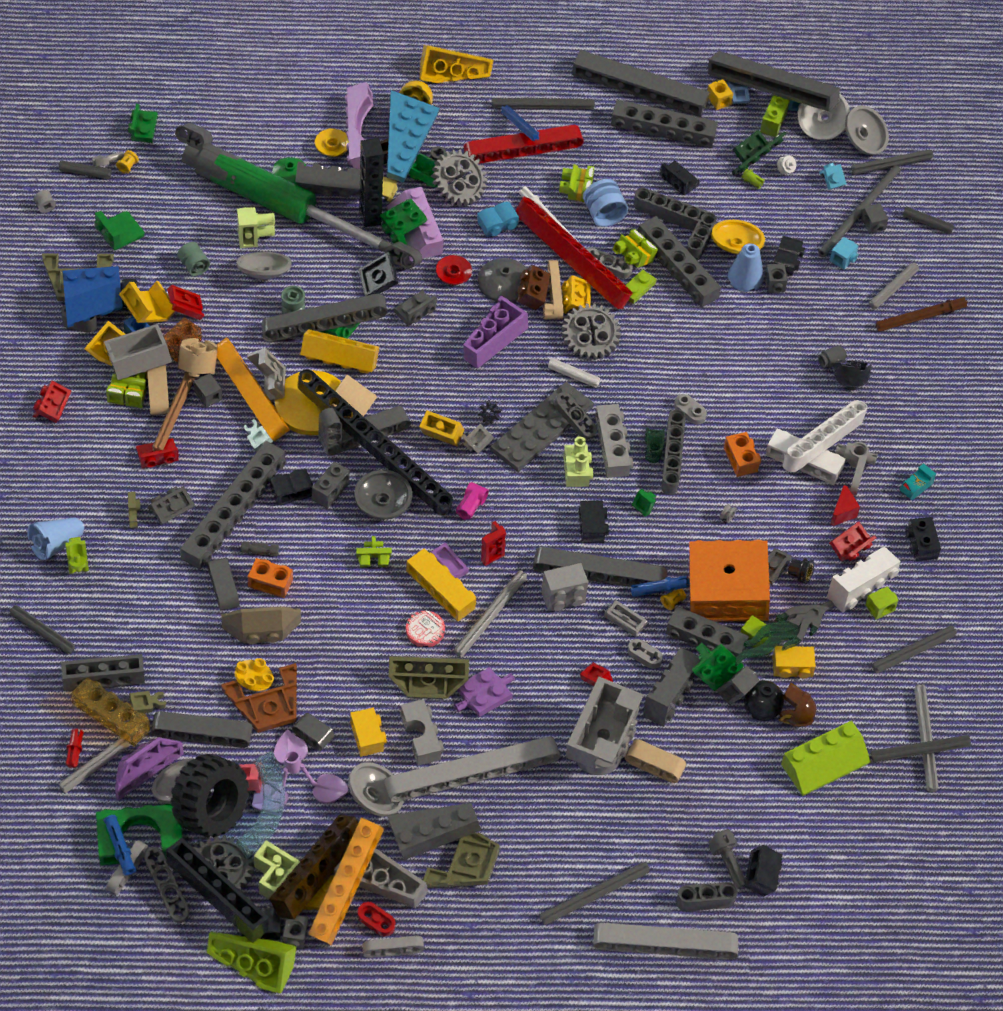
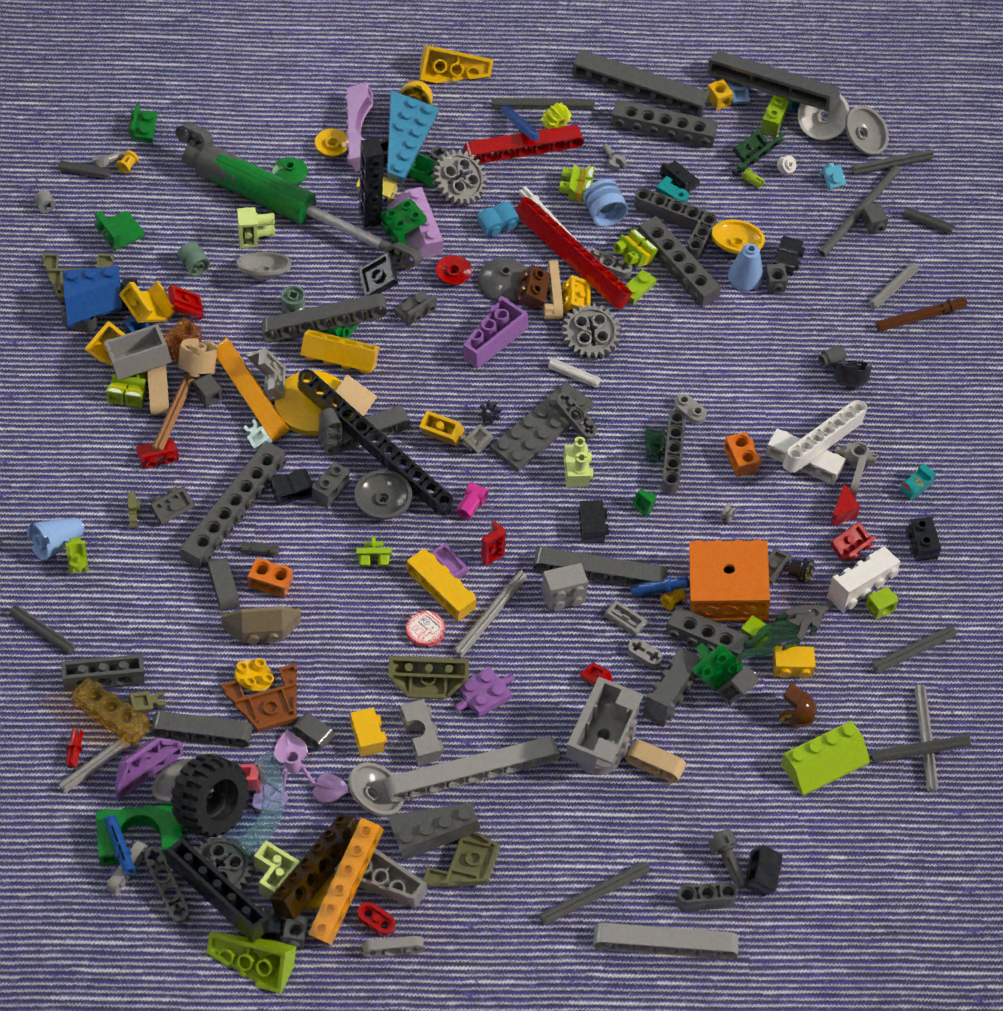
(52, 401): red bracket -> none
(328, 181): dark grey wedge -> none
(556, 116): none -> neon yellow gear
(614, 158): none -> light grey bar
(616, 452): light grey brick -> none
(667, 188): none -> teal leg
(764, 701): black cylinder -> none
(844, 253): medium azure brick -> none

